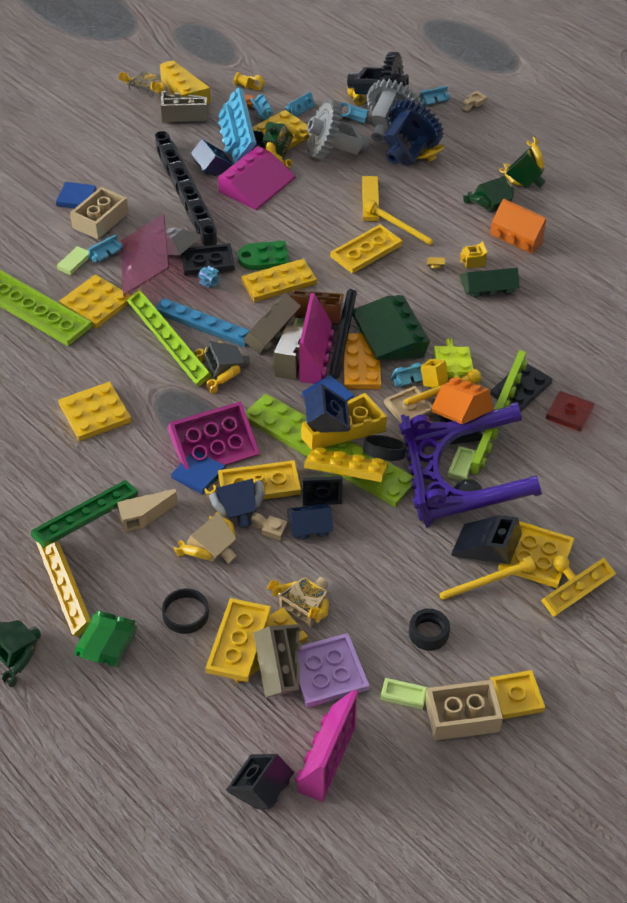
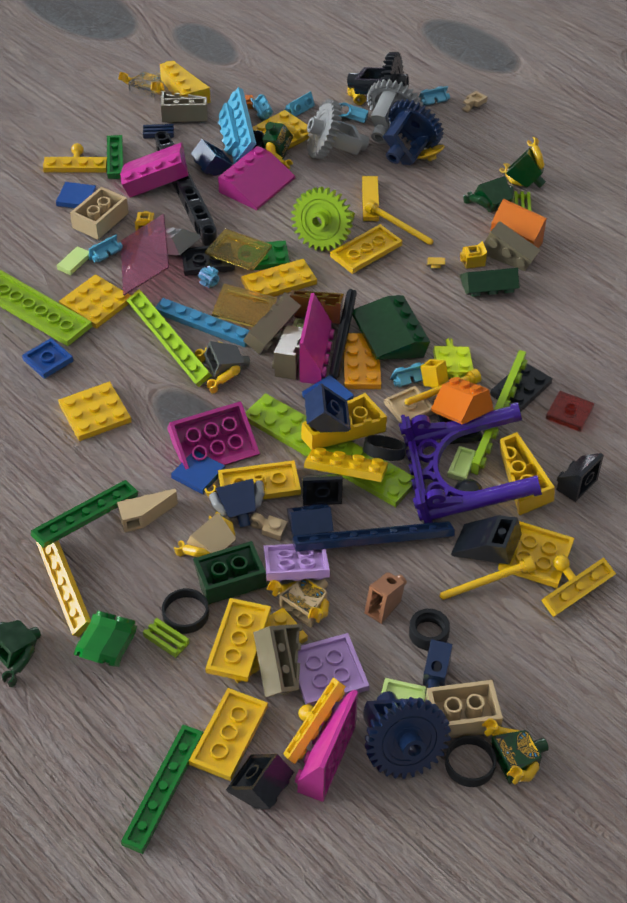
(47, 358): none -> blue plate
(75, 163): none -> yellow plate
(114, 156): none -> green plate
(143, 218): none -> yellow window
(150, 130): none -> dark blue tile
(154, 170): none -> dark pink slope
(161, 790): none -> green plate
(169, 630): none -> lime tile
(228, 734): none -> yellow plate
(230, 572): none -> dark green slope
(238, 249): none -> clear yellow piece
(242, 305): none -> clear yellow piece
(249, 81): yellow connector -> none
(286, 564): none -> lavender plate
(312, 719): none -> yellow plate
(330, 210): none -> lime piece
(373, 536): none -> dark blue tile
(384, 596): none -> nougat torso
(404, 734): none -> dark blue piece
(437, 664): none -> dark blue torso
(472, 740): none -> black tyre
(510, 247): none -> dark tan wedge
(515, 751): none -> torso
(518, 694): yellow plate -> none
(521, 464): none -> yellow wedge
(523, 196): none -> lime tile
(580, 476): none -> black slope

